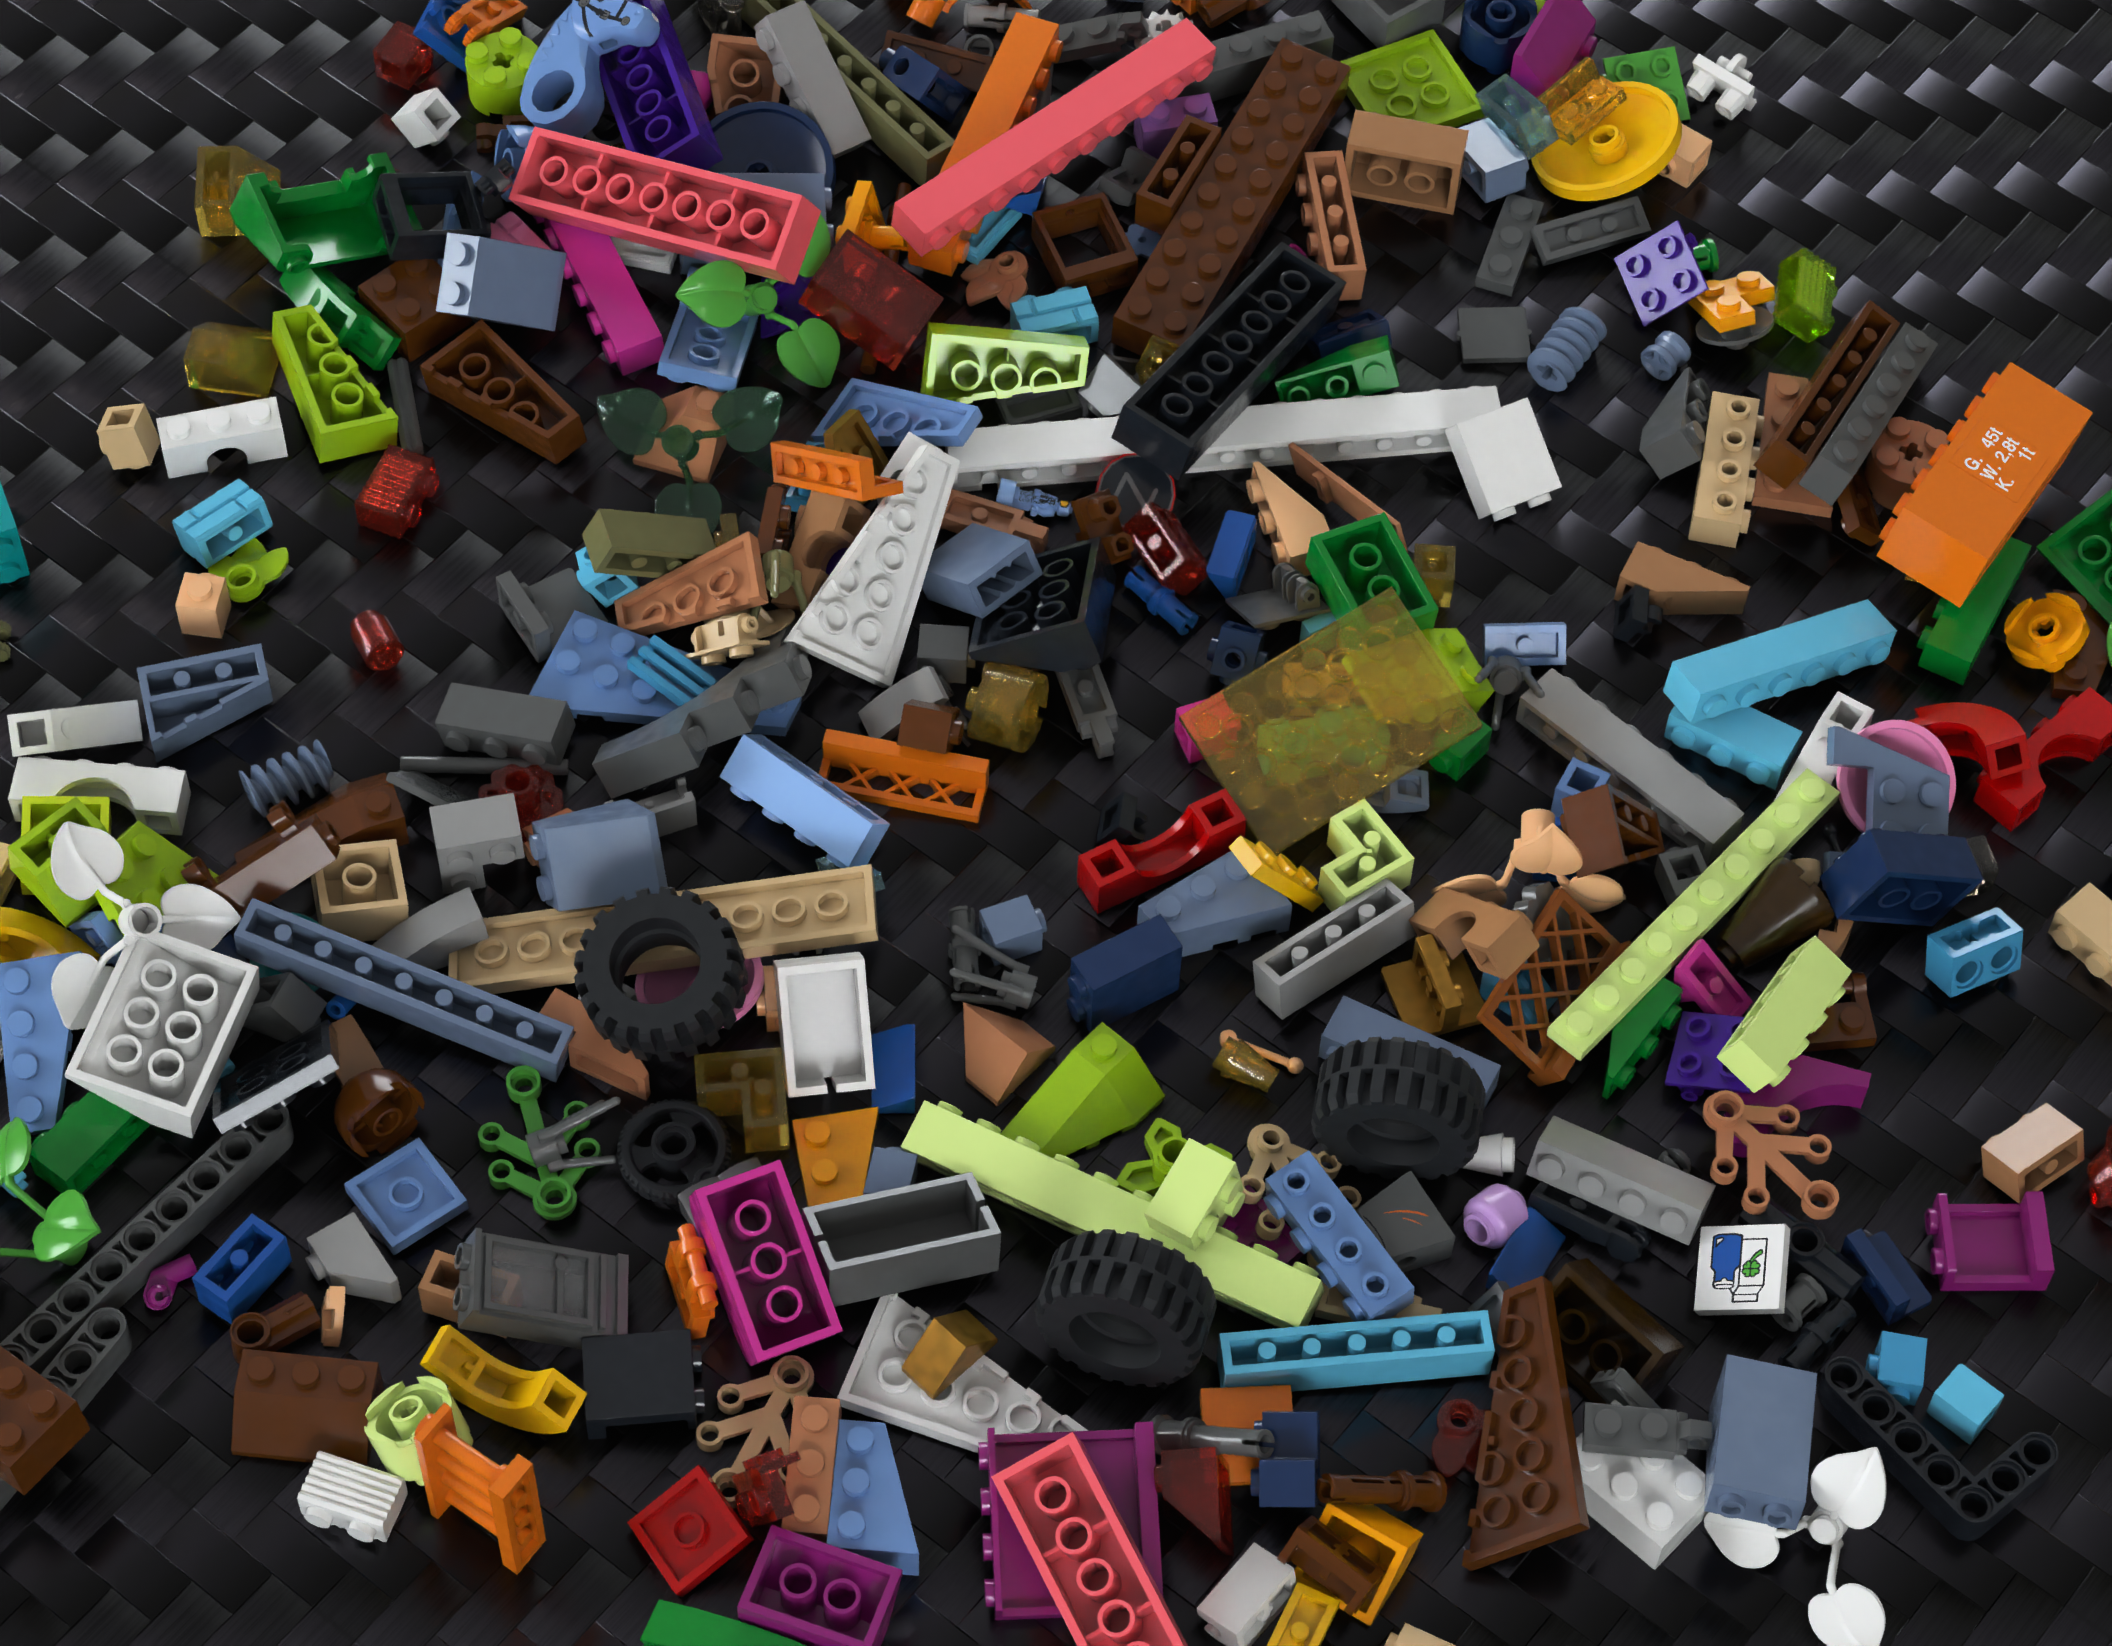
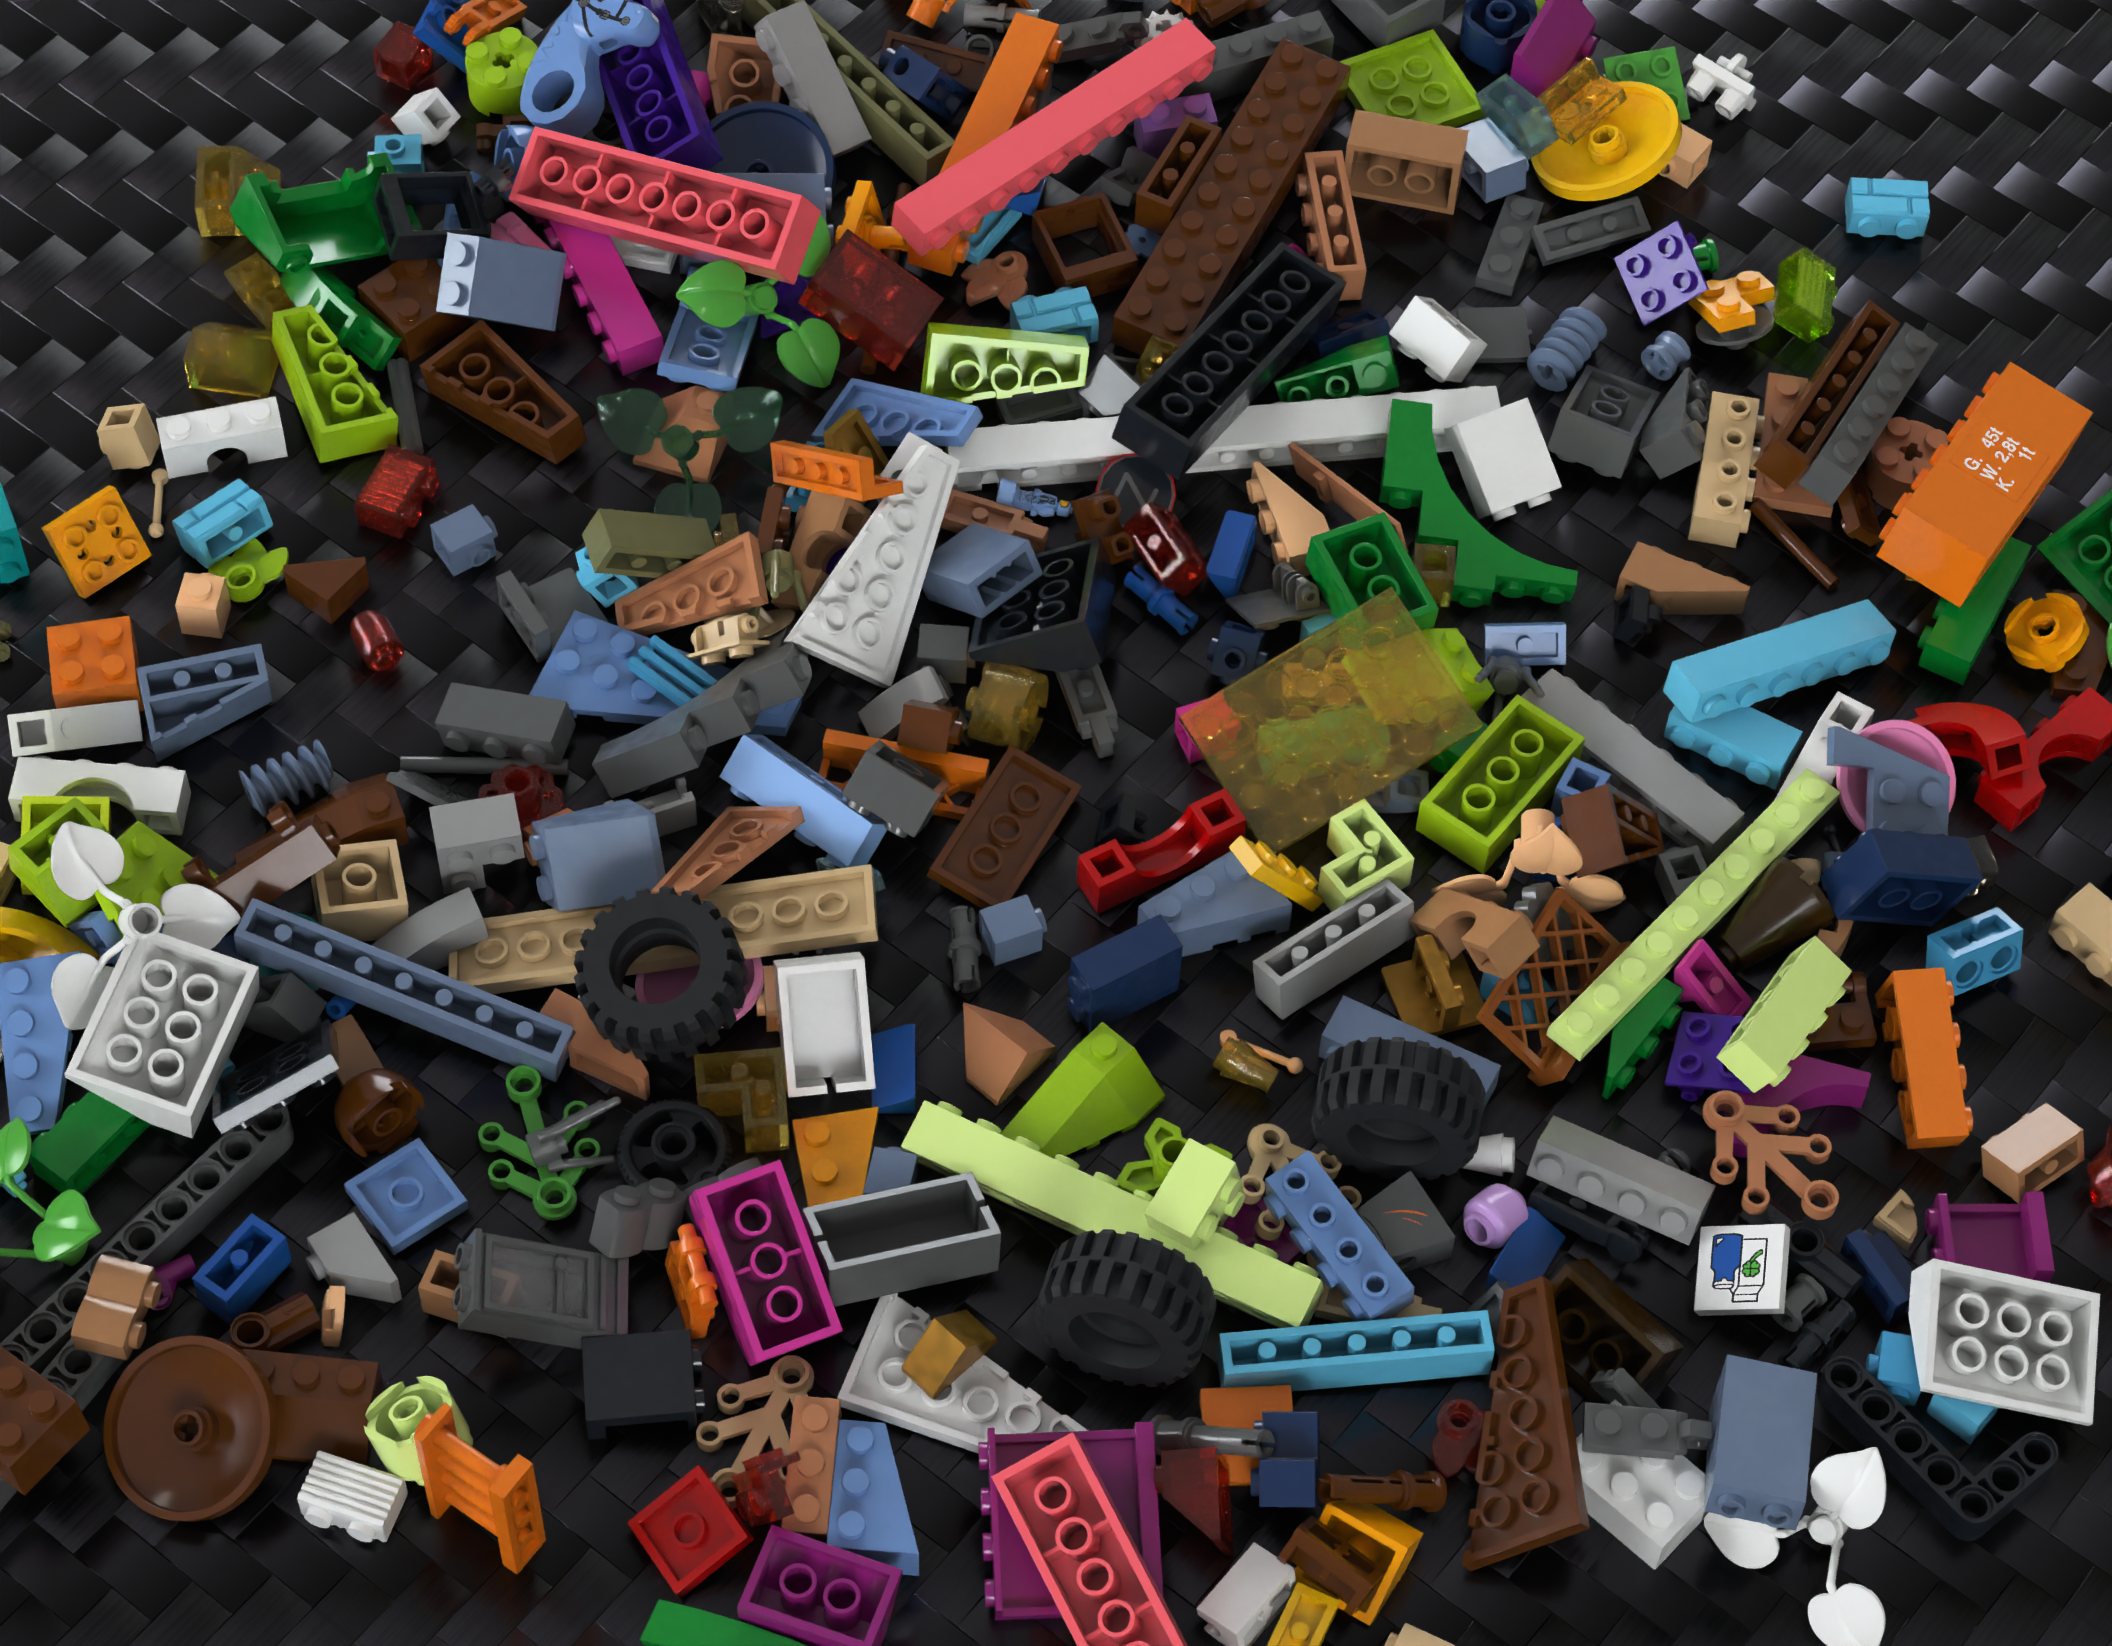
(74, 535): none -> light orange plate
(94, 662): none -> orange brick
(115, 1307): none -> medium nougat brick
(159, 478): none -> tan hinge
(190, 1428): none -> reddish brown dish
(259, 288): none -> clear yellow slope
(327, 585): none -> reddish brown slope
(403, 151): none -> medium azure brick
(464, 539): none -> sand blue brick
(513, 1396): yellow arch -> none
(638, 1218): none -> dark grey brick
(729, 846): none -> nougat wing
(895, 790): none -> dark grey brick
(1004, 830): none -> reddish brown plate
(1014, 987): dark grey plant -> none
(1437, 340): none -> white brick
(1481, 561): none -> green arch
(1499, 777): none -> lime brick
(1602, 421): none -> dark grey slope
(1795, 545): none -> reddish brown bar
(1887, 207): none -> medium azure brick
(1898, 1220): none -> tan tile
(1925, 1057): none -> orange wedge
(2005, 1340): none -> white slope

